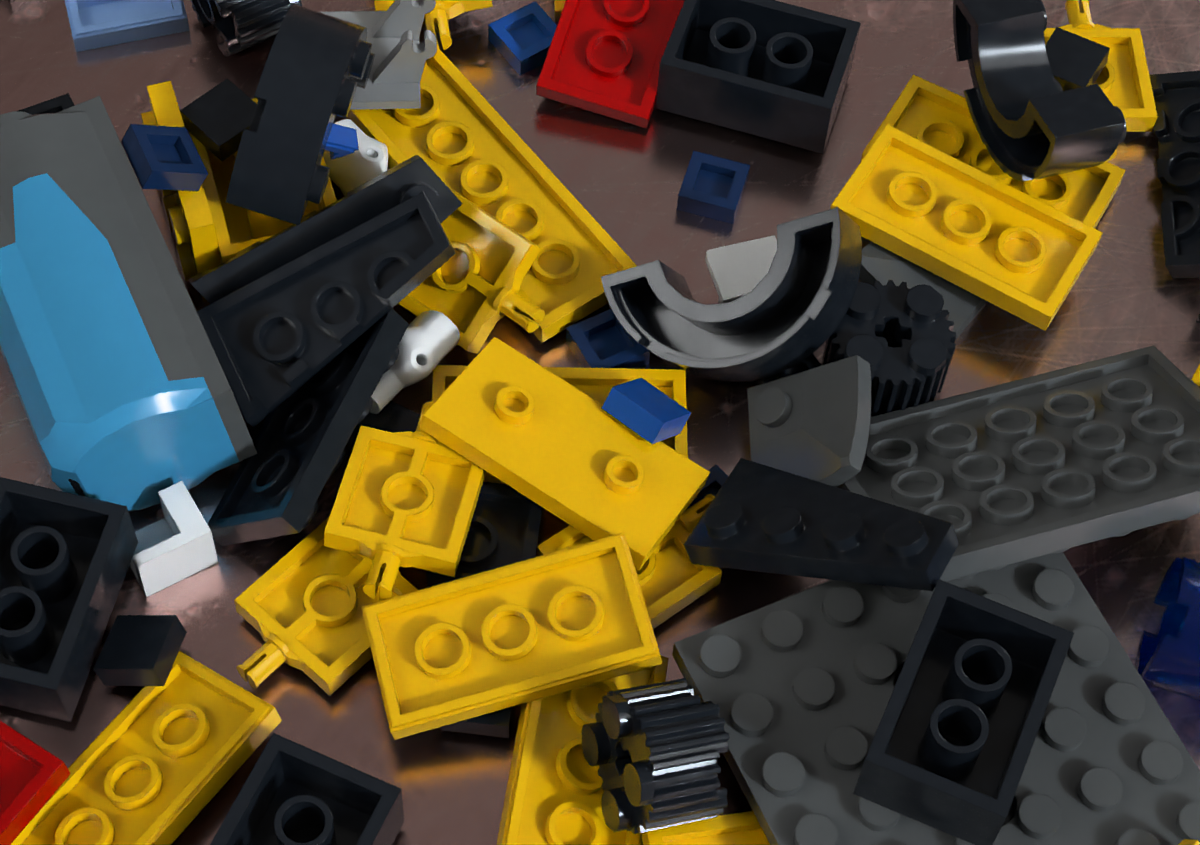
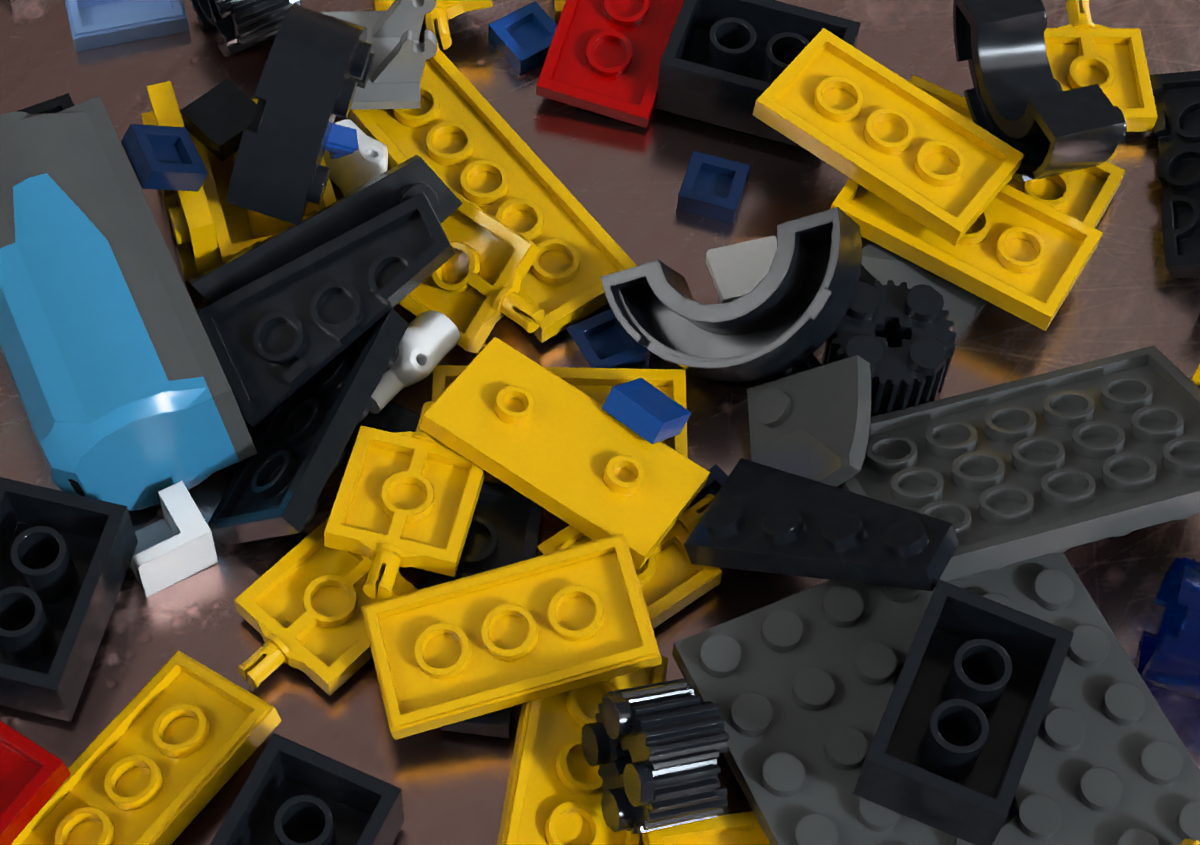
(140, 650): black tile -> none
(888, 135): none -> yellow plate
(1075, 59): black tile -> none

